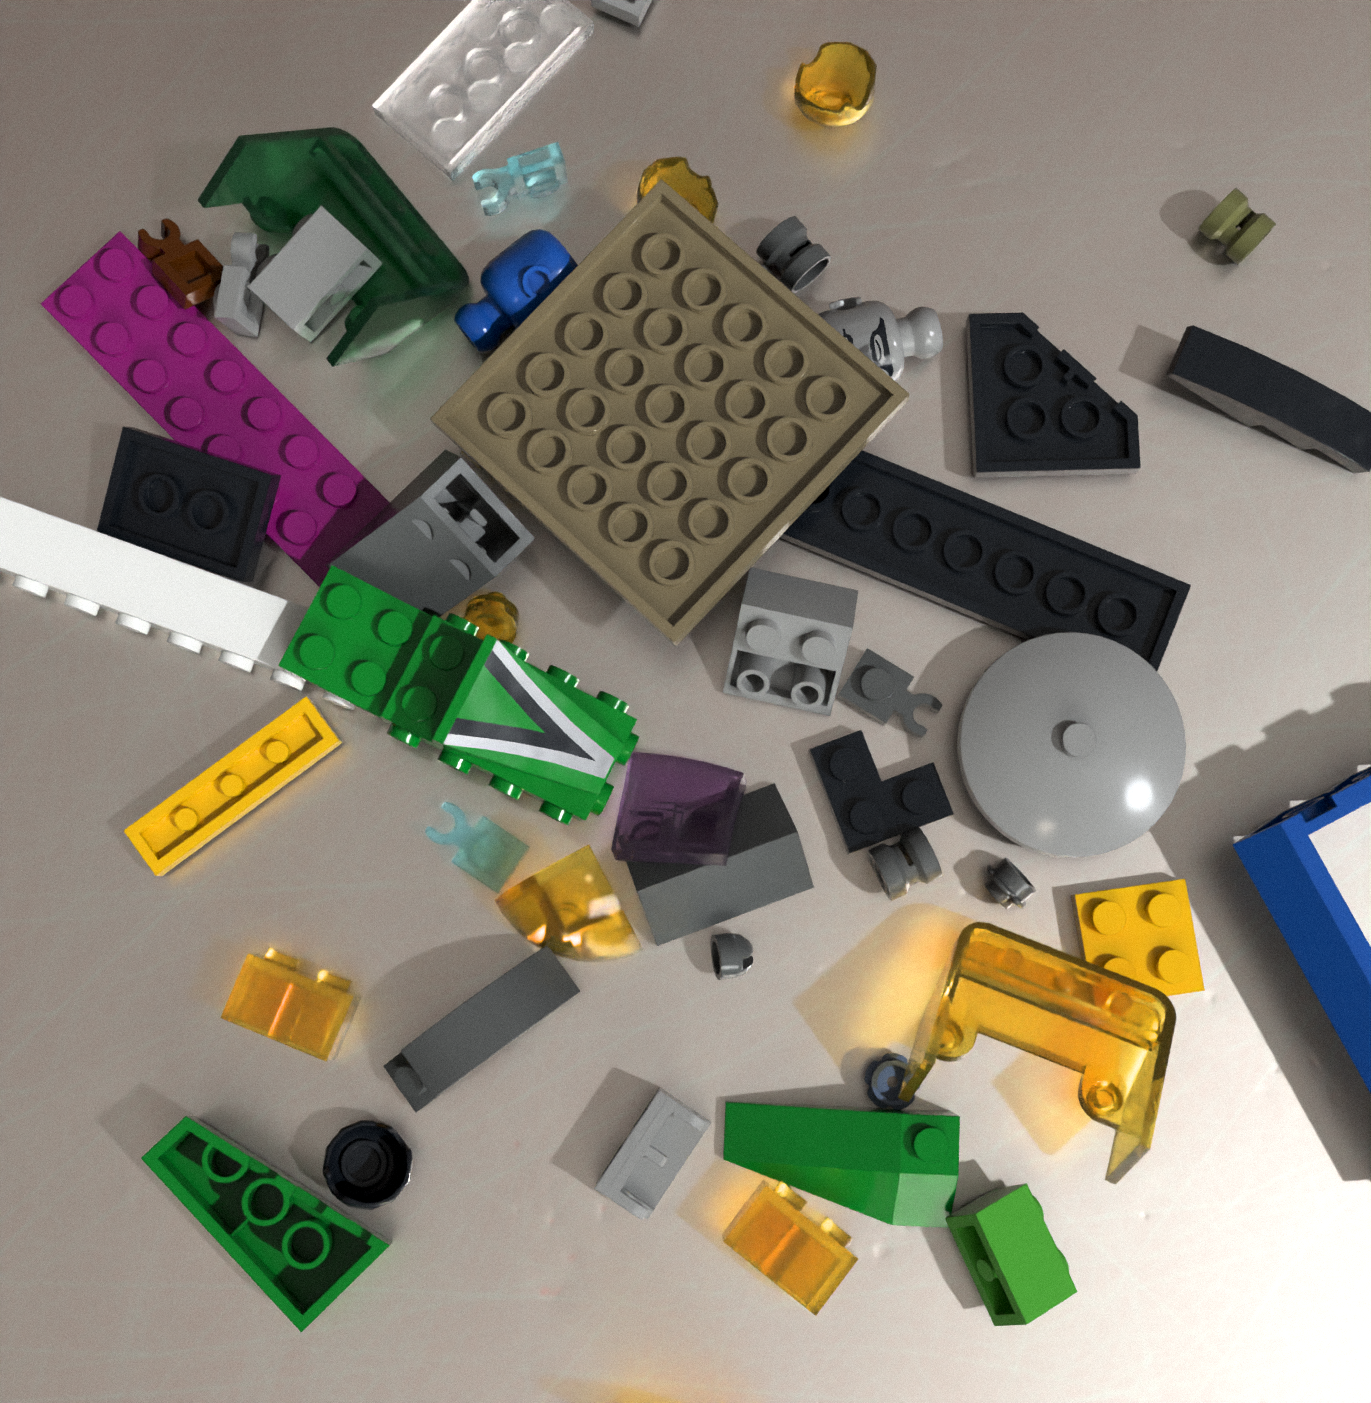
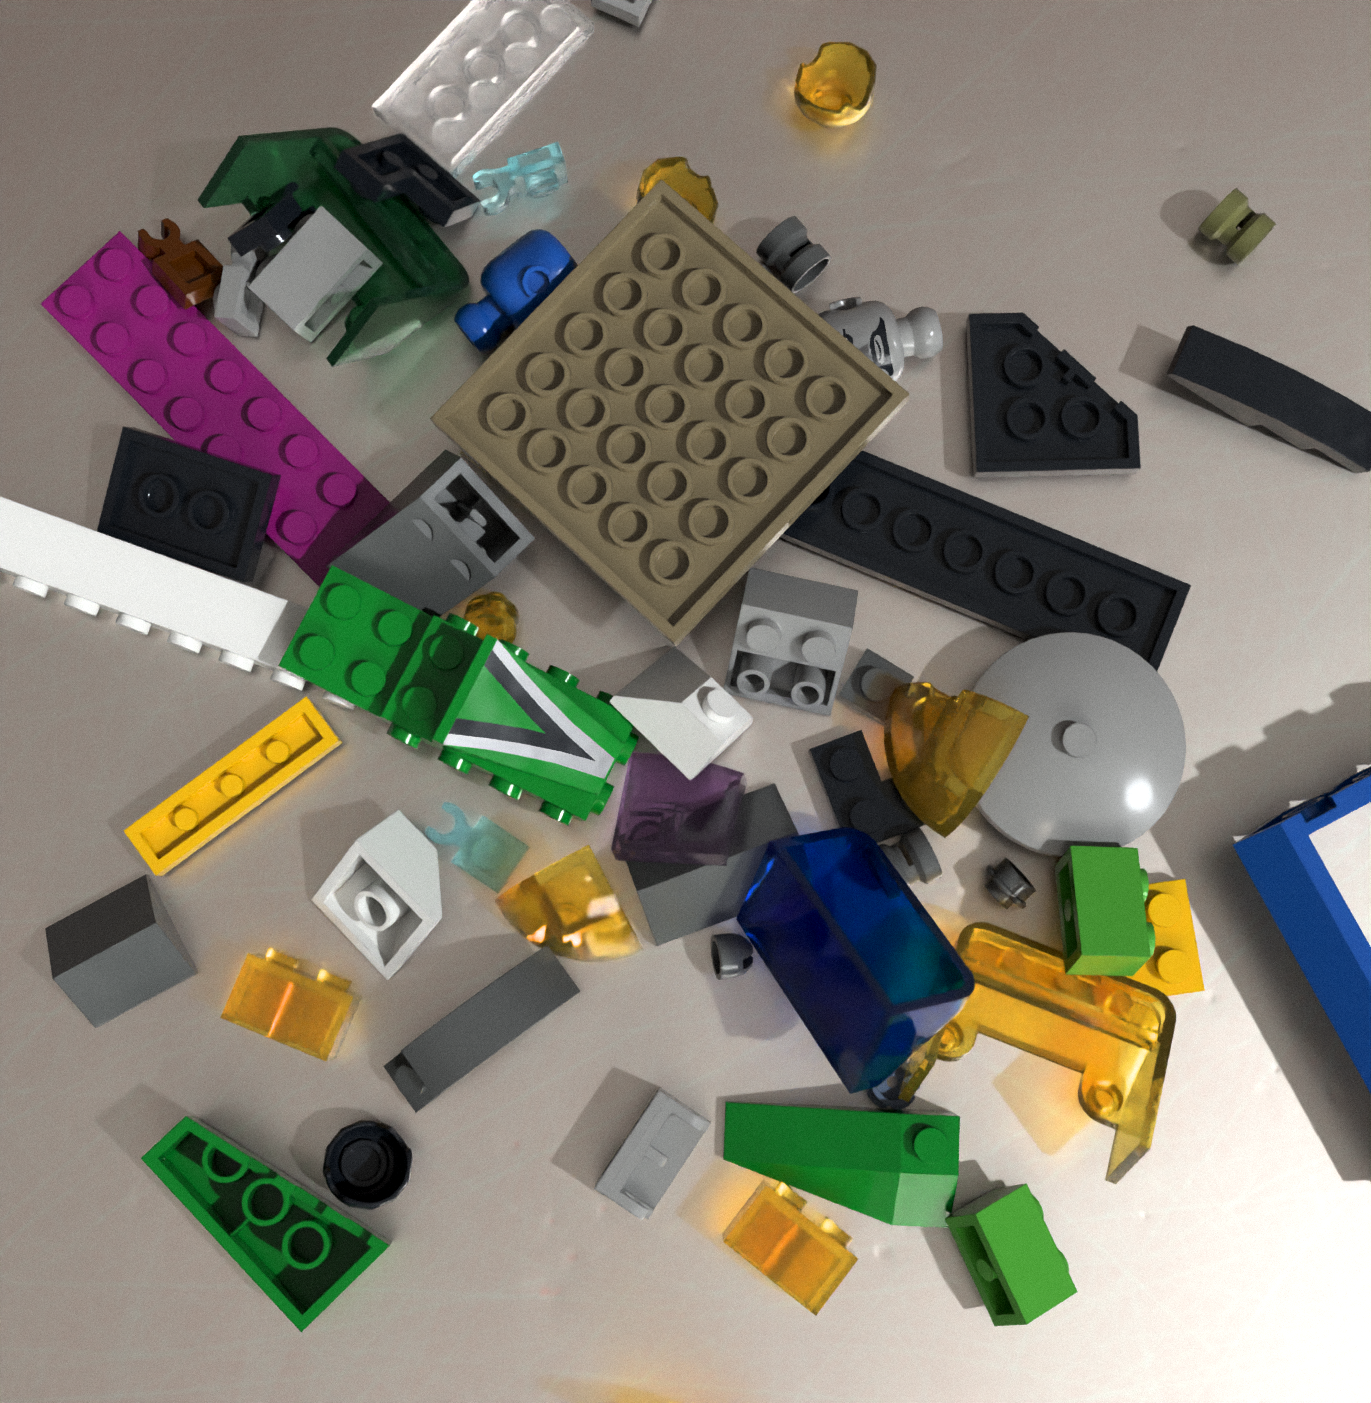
(118, 952): none -> dark grey slope
(270, 224): none -> black plate
(385, 893): none -> white slope
(399, 167): none -> black plate
(682, 712): none -> white slope
(853, 951): none -> clear blue windscreen
(946, 749): none -> clear yellow brick
(1103, 911): none -> bright green brick

